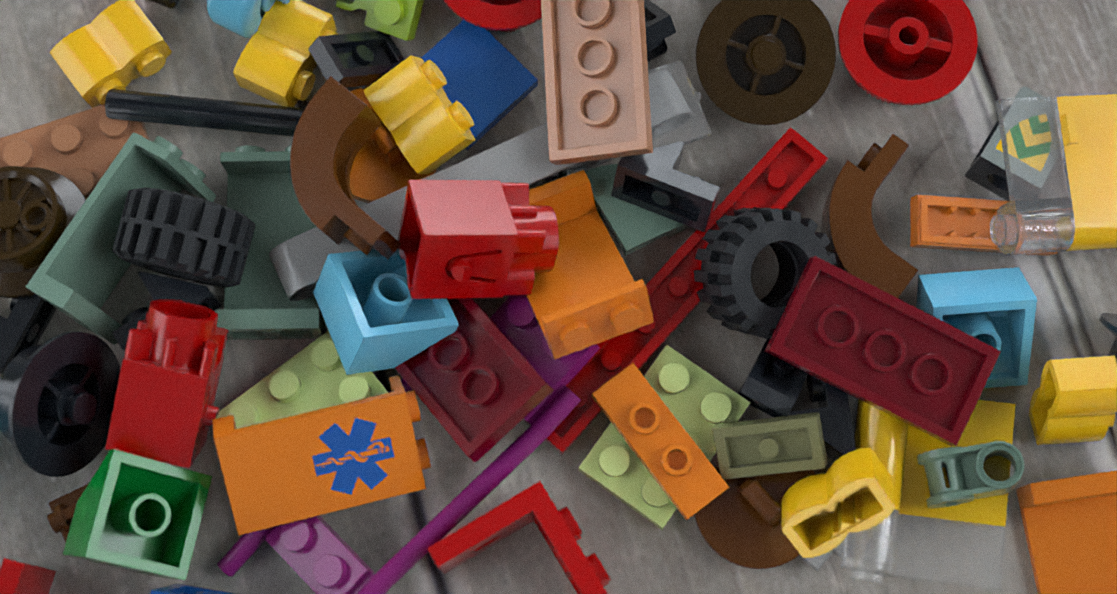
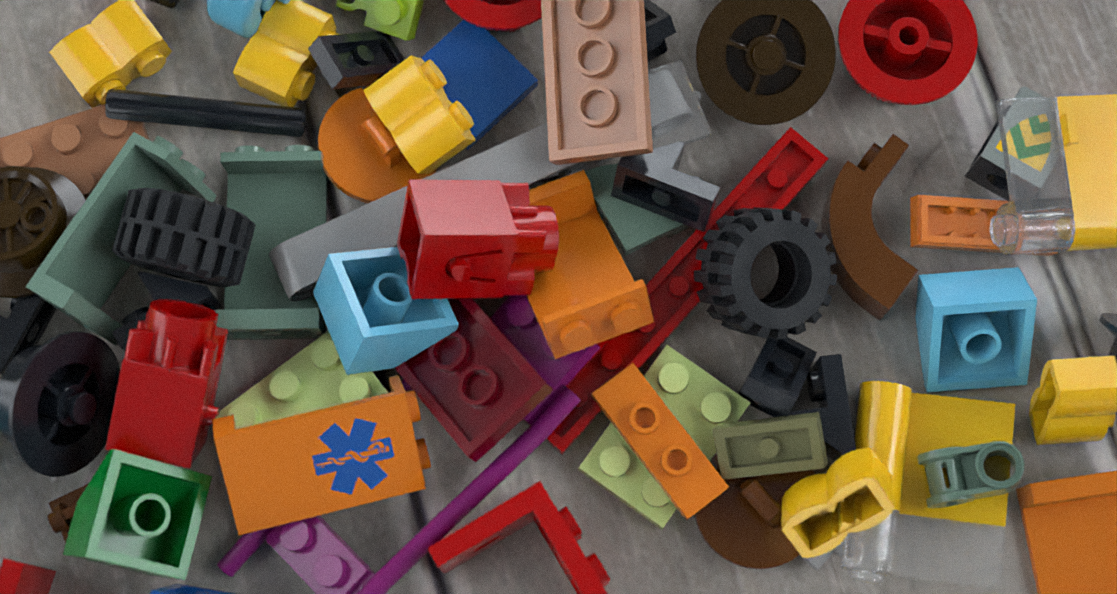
(321, 163): reddish brown arch -> none
(883, 351): dark red plate -> none

